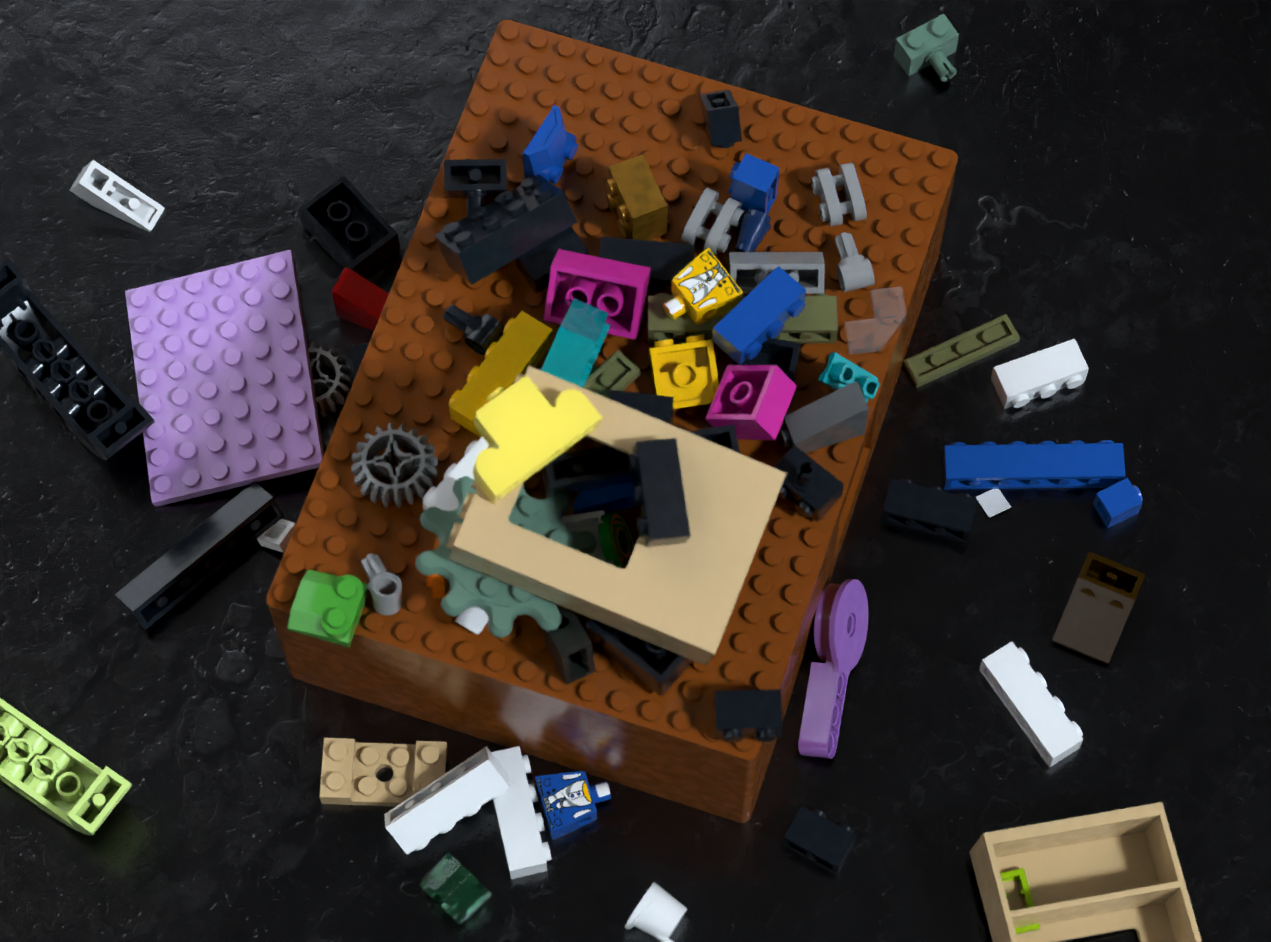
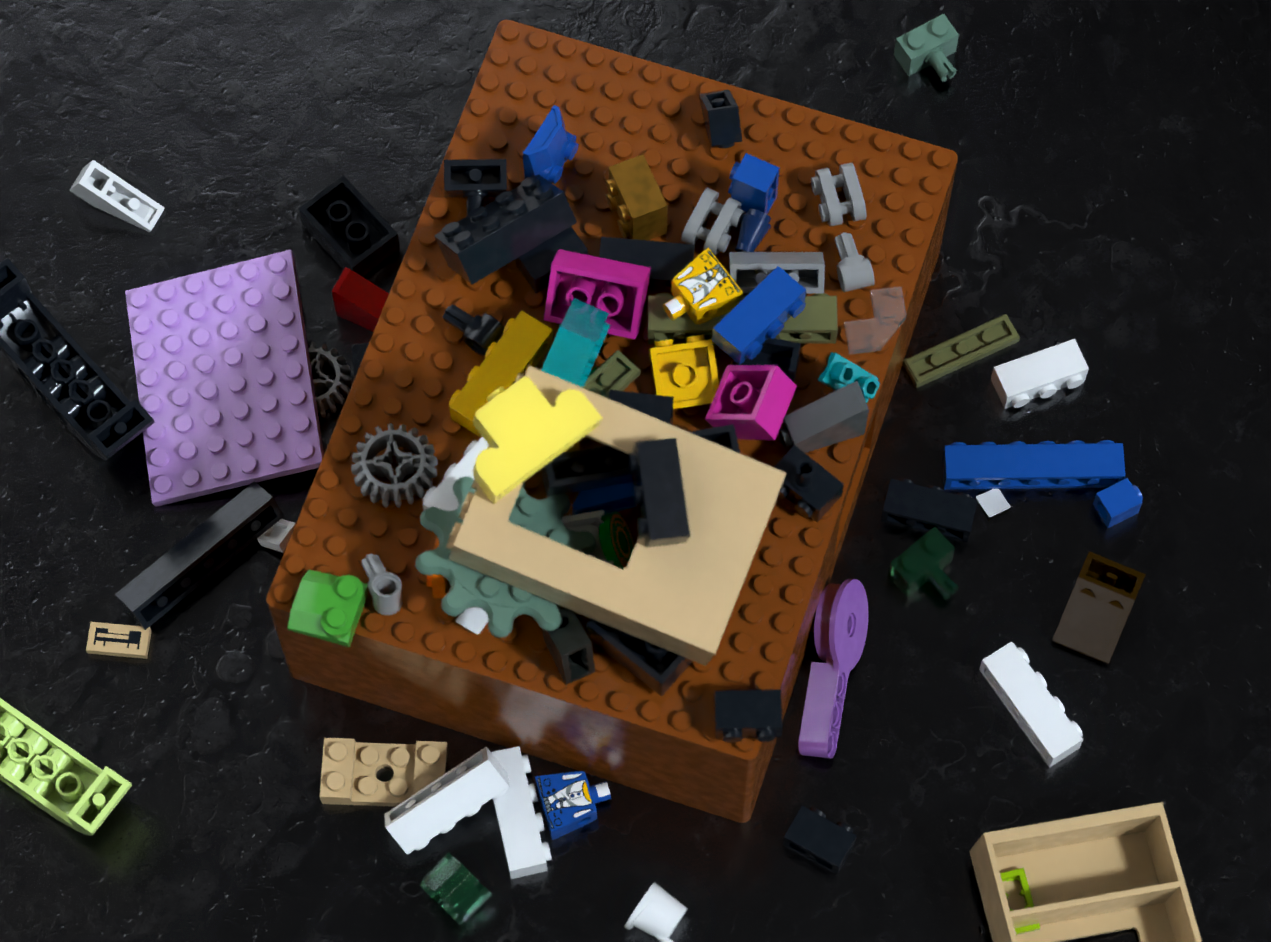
(118, 640): none -> tan tile
(924, 563): none -> clear green brick

